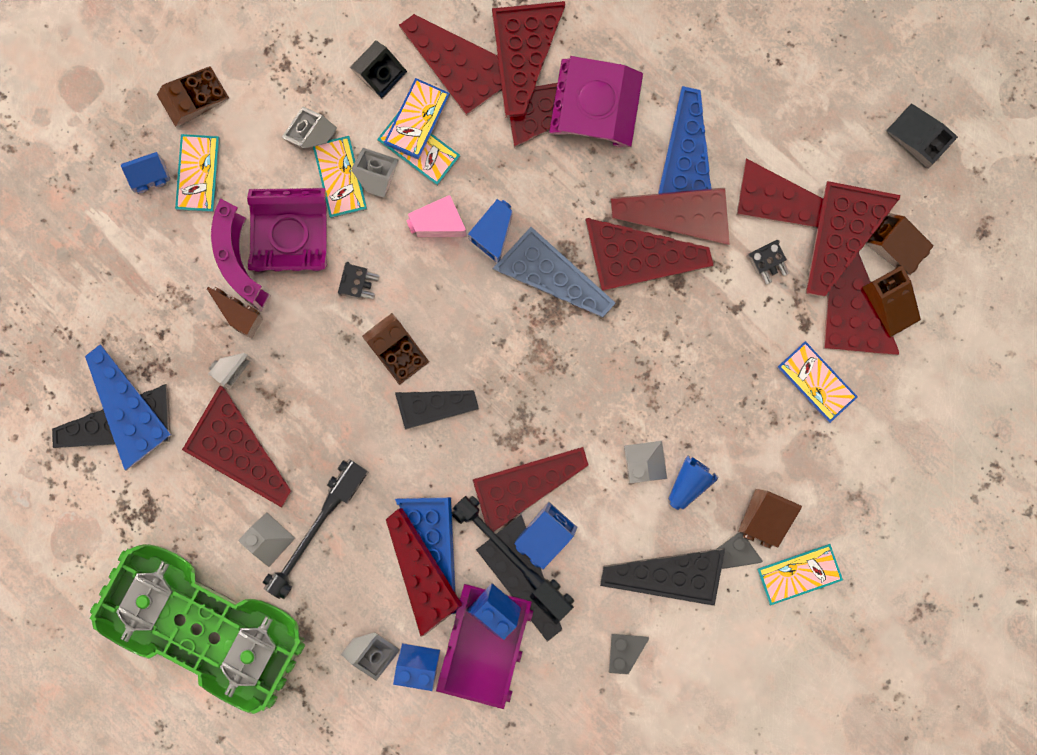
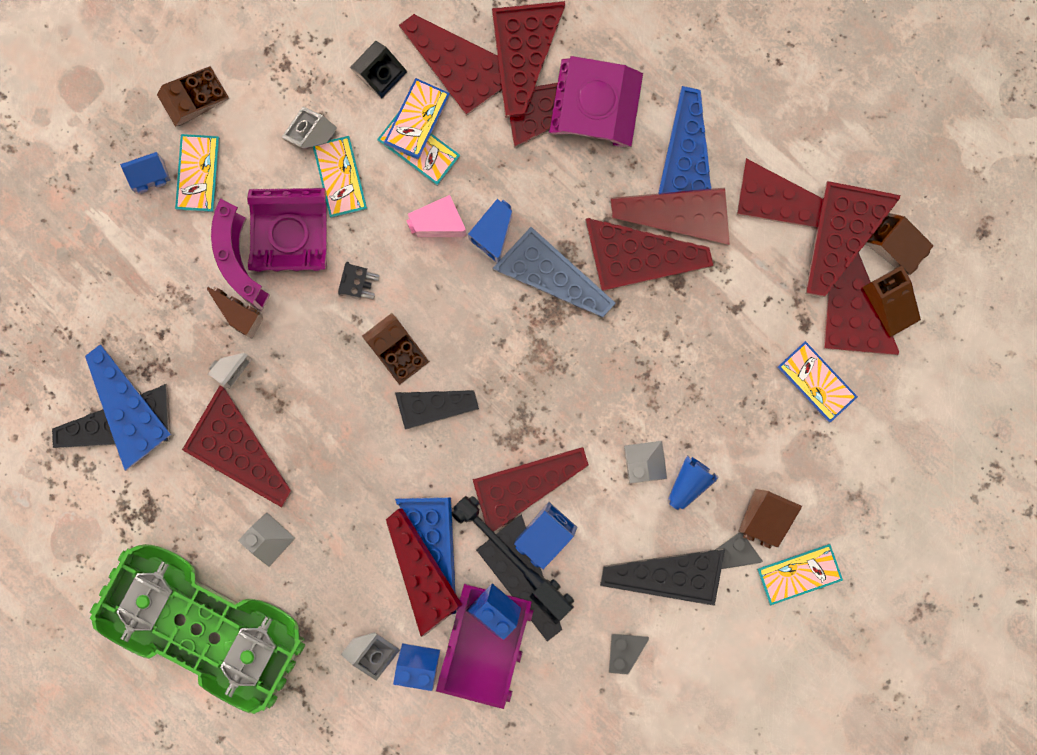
(340, 489): black bar -> none
(374, 171): light grey slope -> none
(765, 252): black piece -> none
(922, 135): black slope -> none

